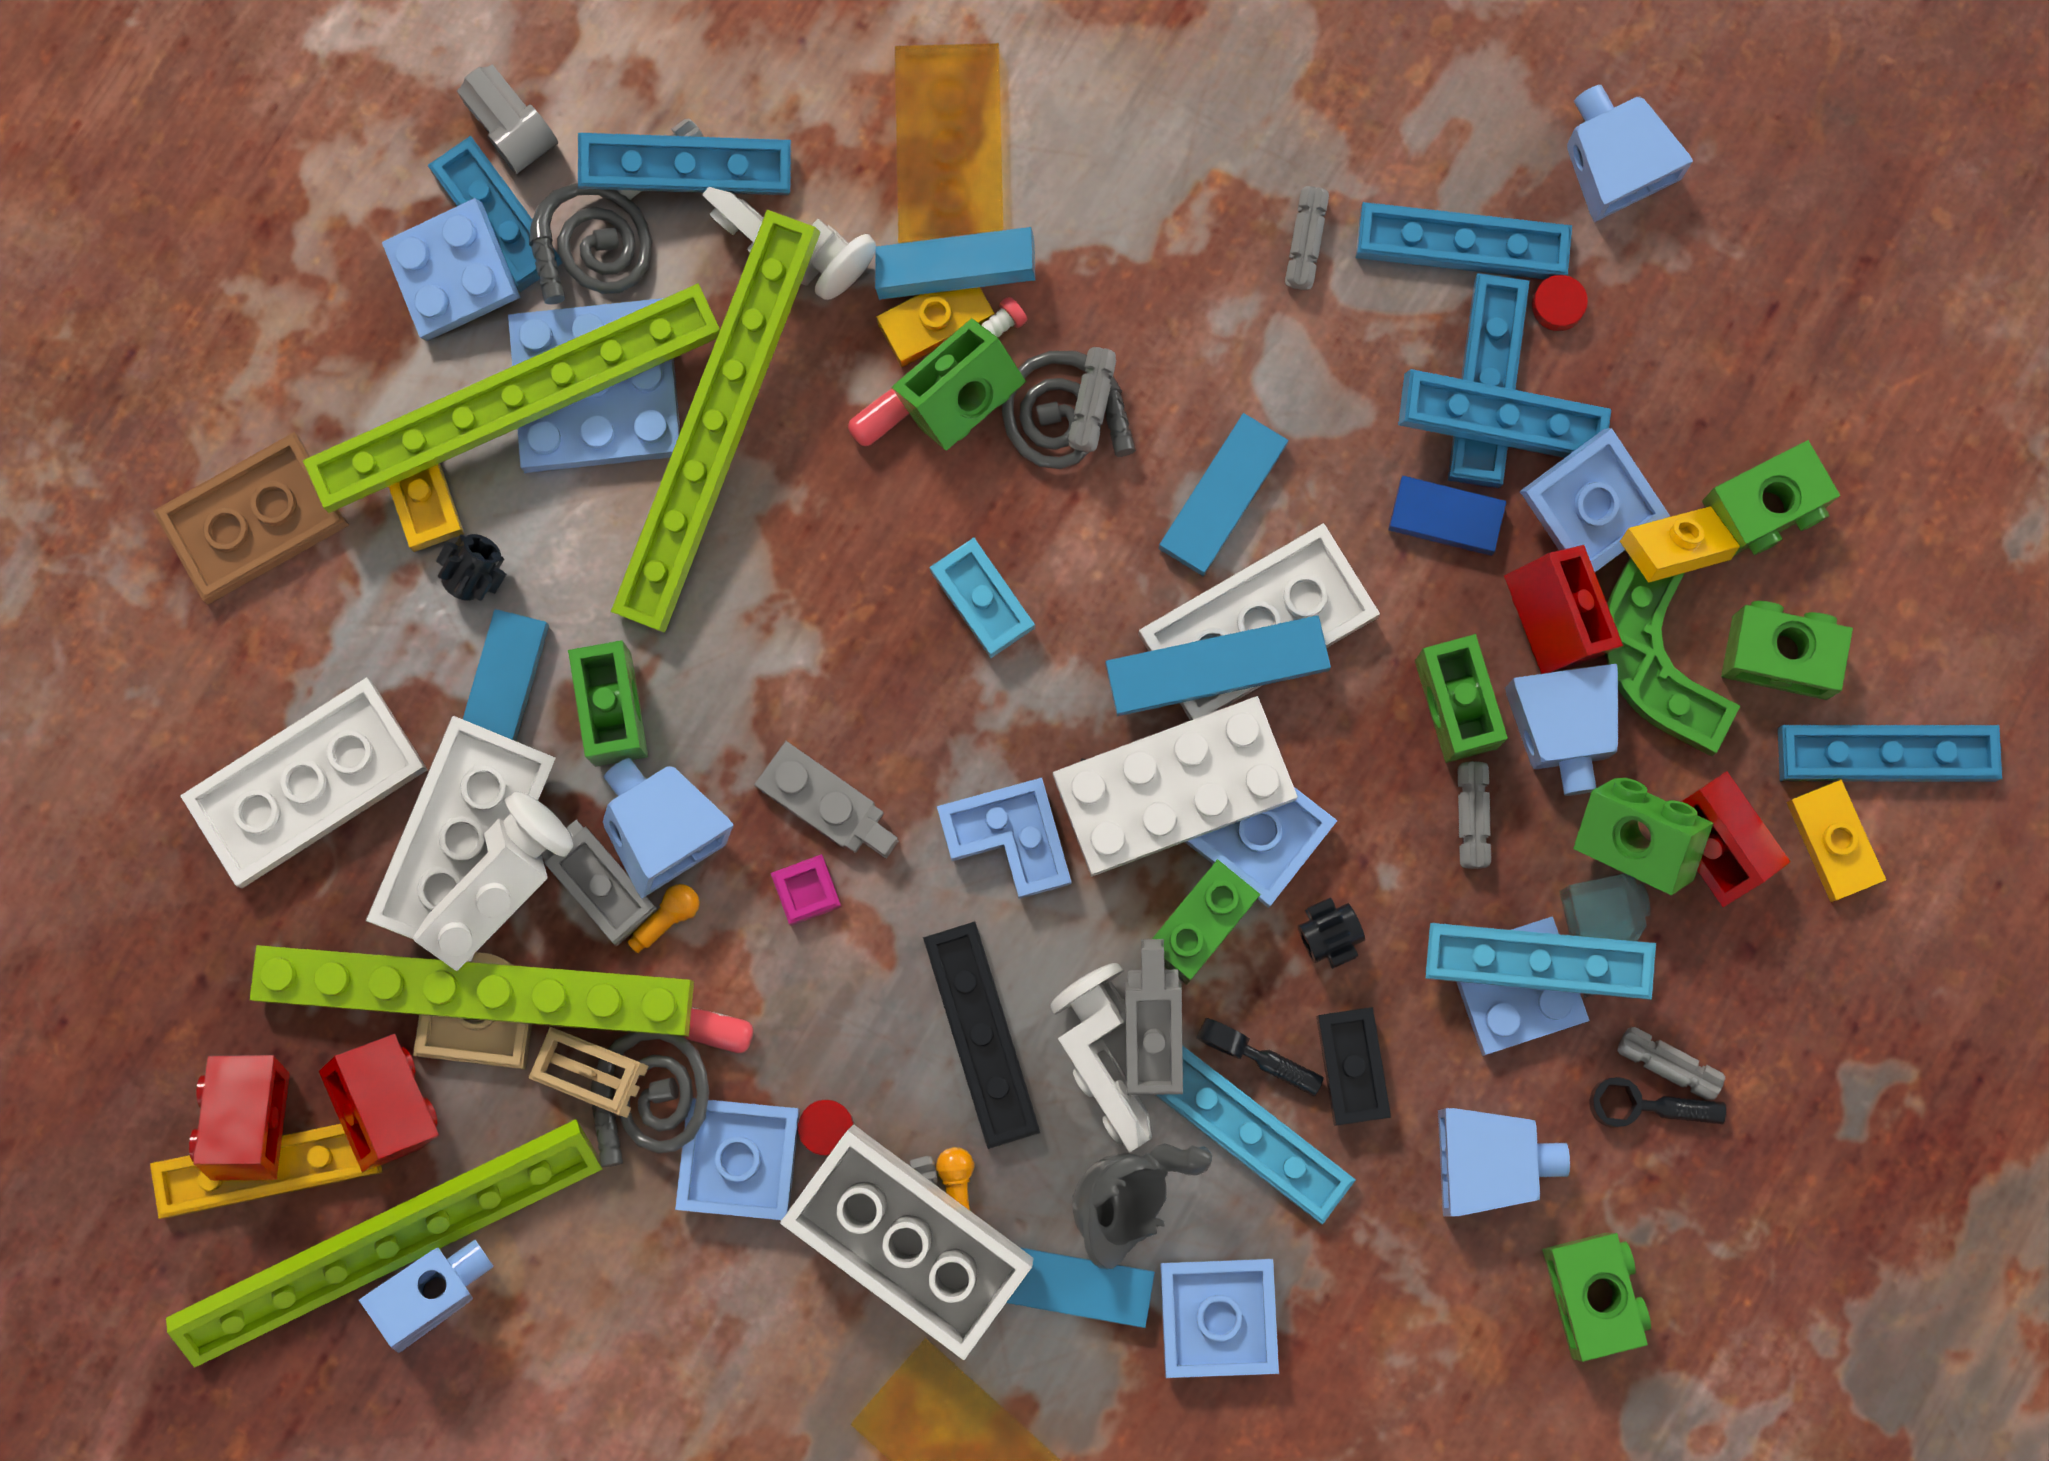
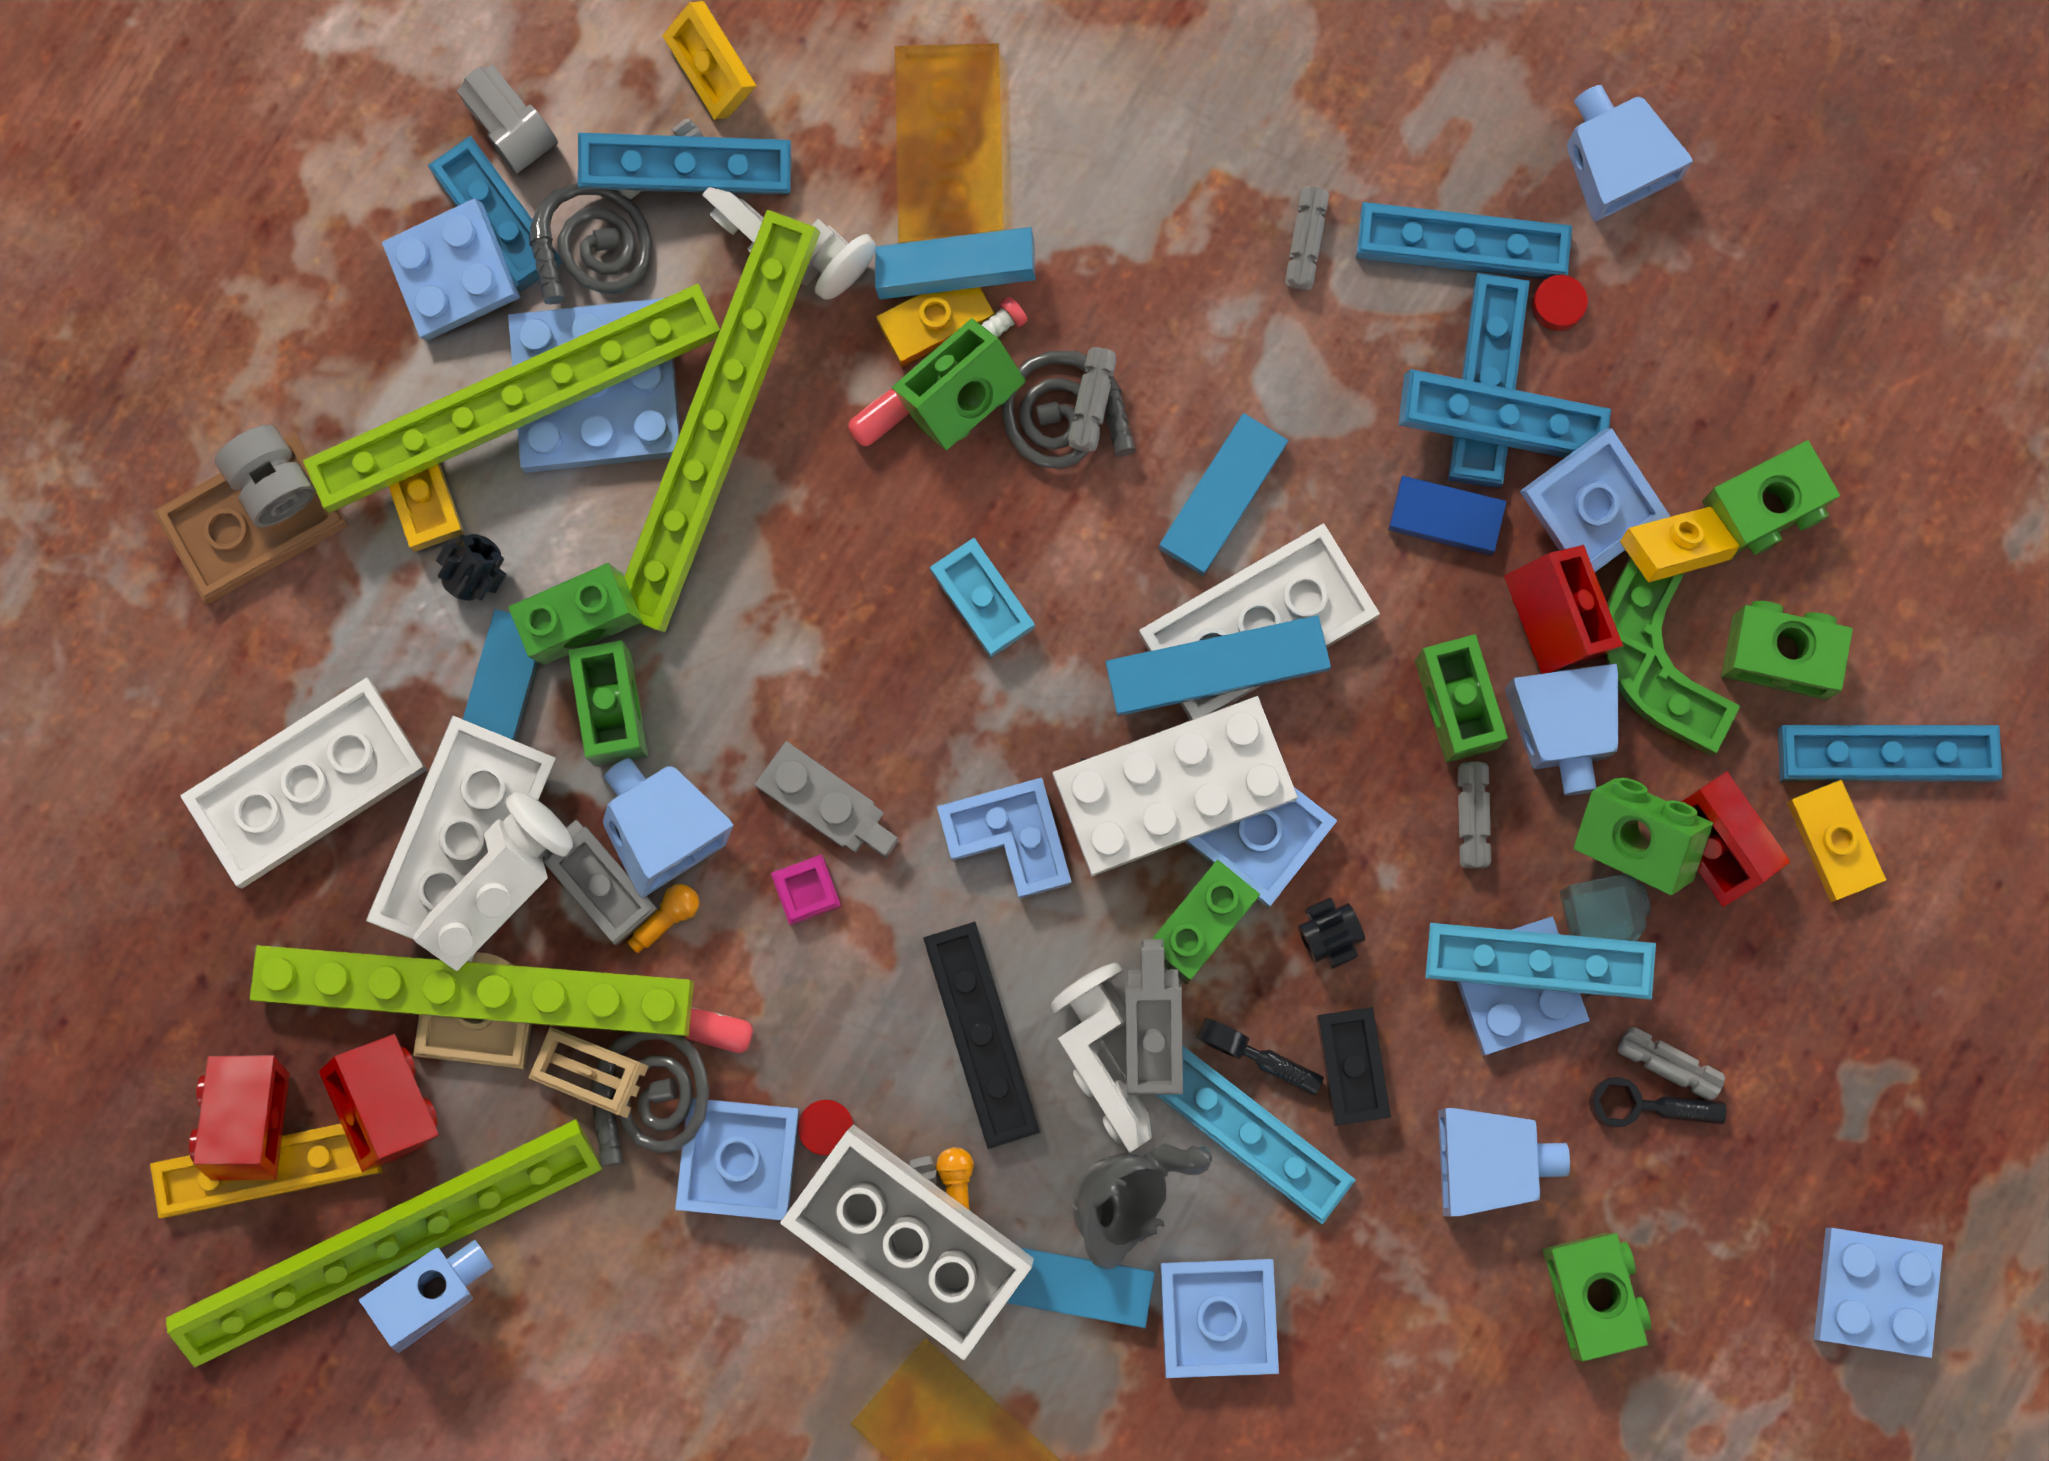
(262, 470): none -> light grey wheel
(575, 614): none -> bright green brick
(709, 60): none -> yellow plate
(1878, 1292): none -> light blue plate

